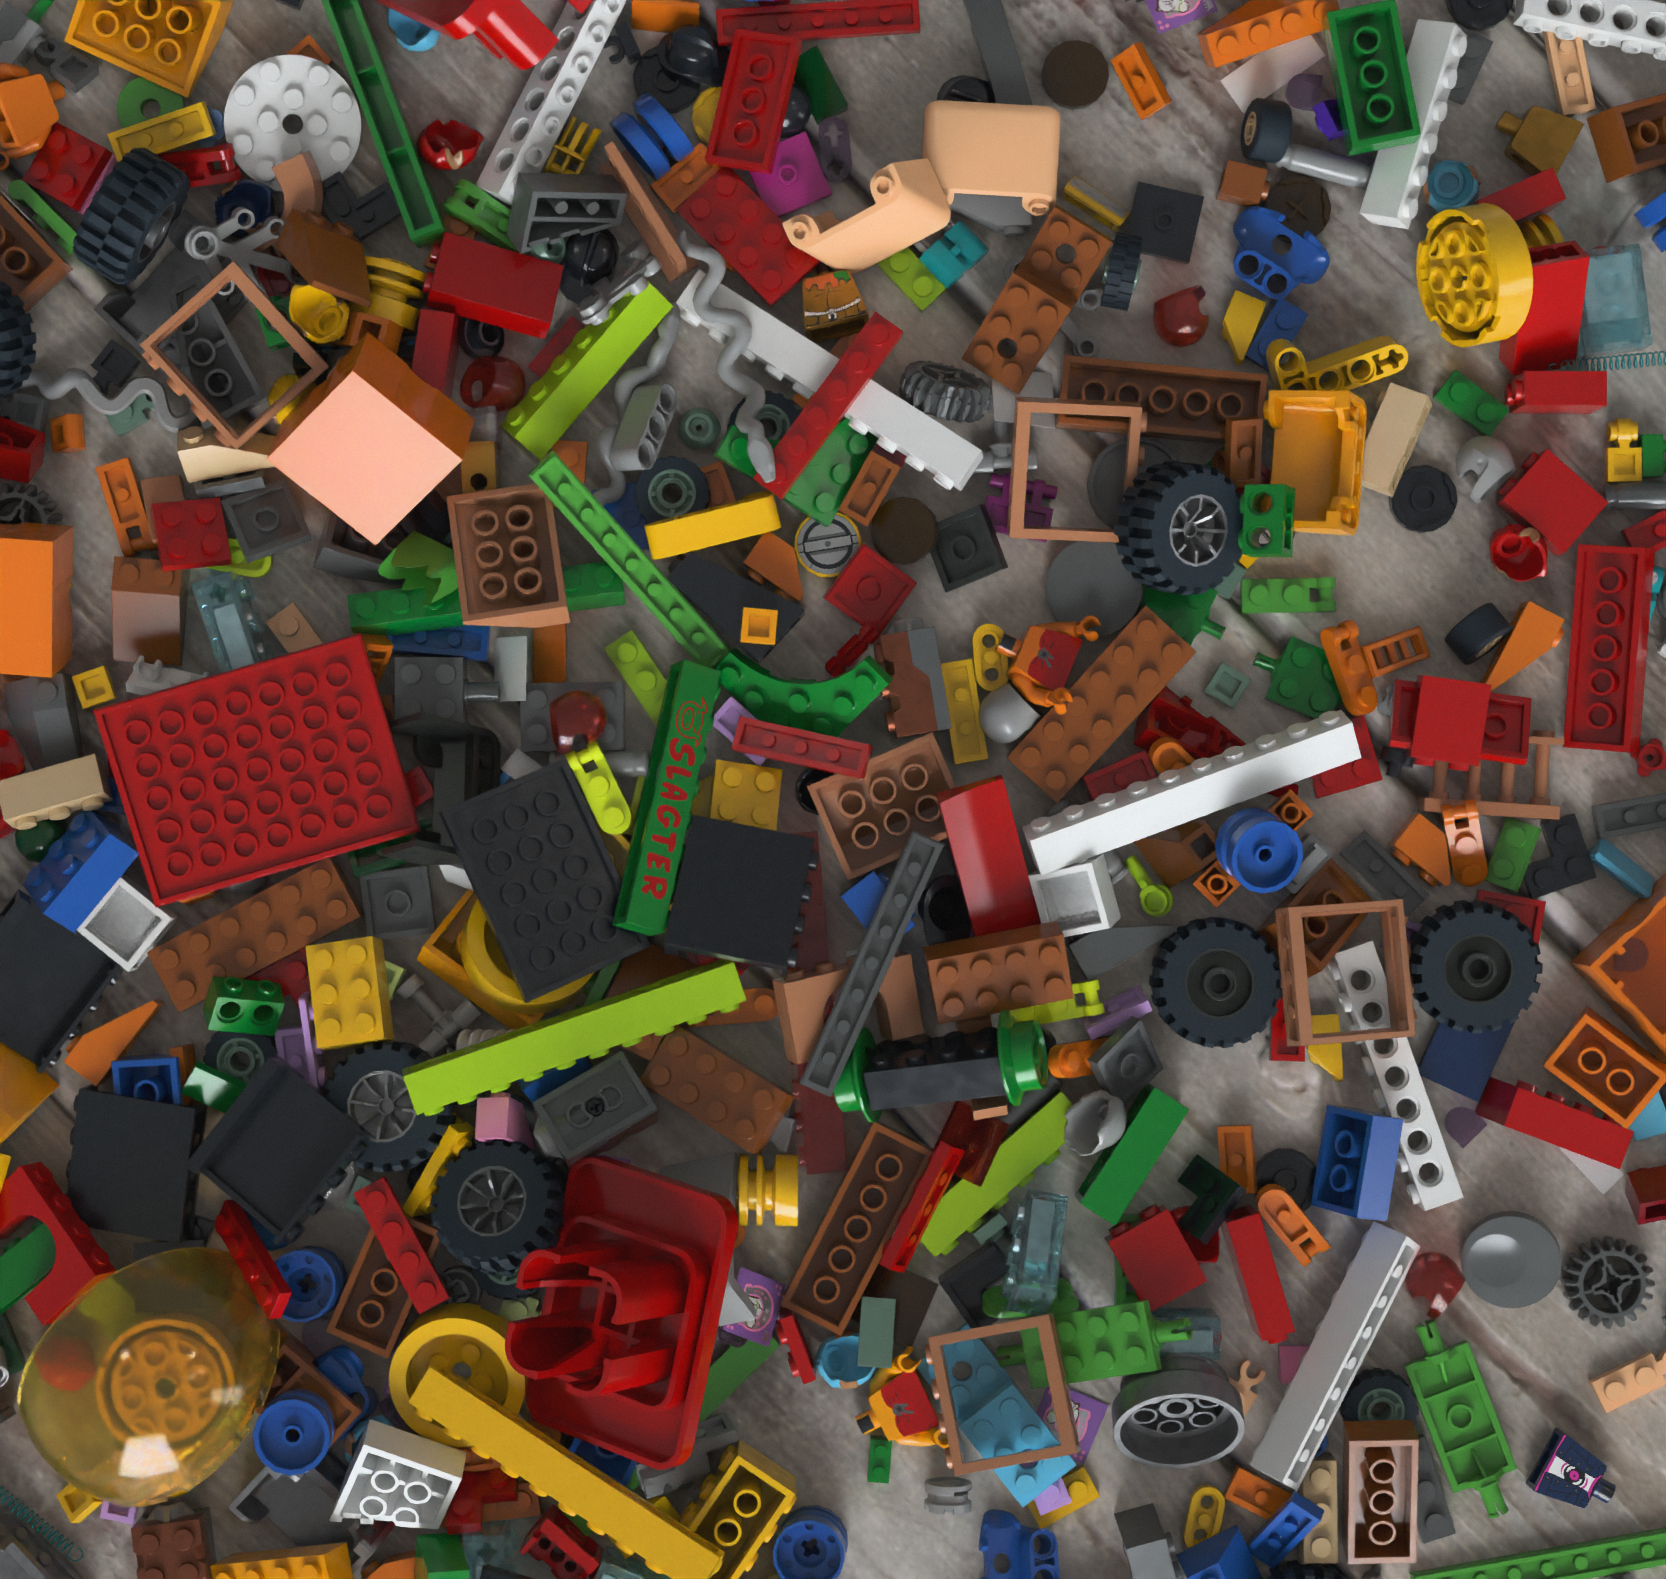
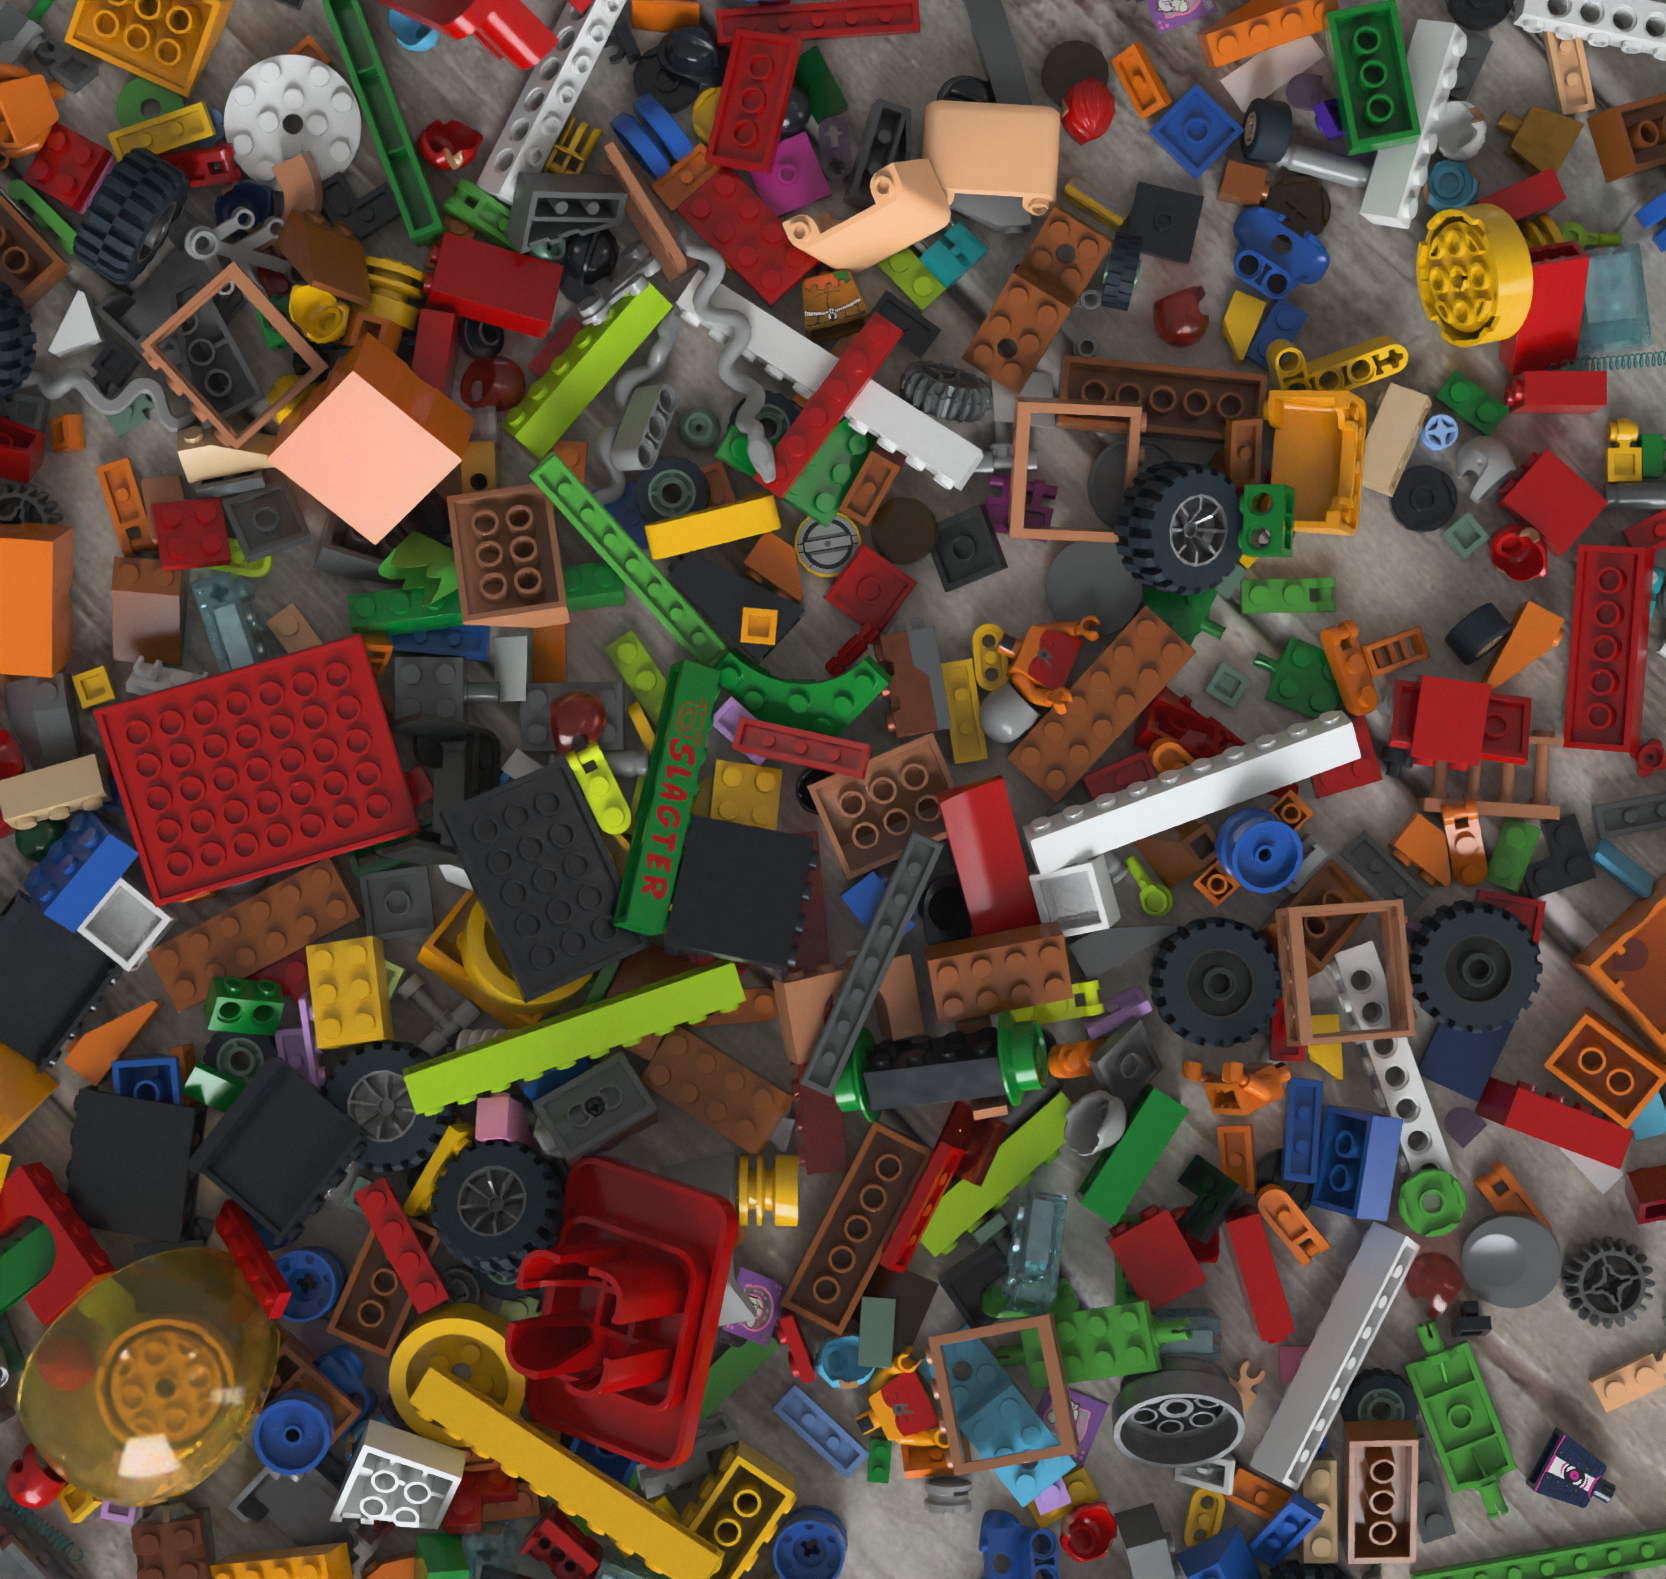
(32, 1485): none -> red helmet
(79, 329): none -> white slope
(642, 724): none -> yellow tile
(820, 1430): none -> medium blue plate
(883, 142): none -> dark grey wedge
(917, 330): none -> black plate
(929, 1460): none -> orange plate
(1087, 110): none -> red hair
(1088, 1531): none -> red hair
(1196, 131): none -> blue plate
(1213, 1476): none -> white slope
(1240, 1086): none -> orange torso
(1301, 1130): none -> blue plate
(1411, 1198): none -> bright green tile
(1445, 430): none -> light blue wheel
(1461, 131): none -> white hair
(1465, 535): none -> sand green plate
(1470, 1322): none -> black tile
(1511, 1198): none -> orange plate
(1573, 231): none -> lime plate

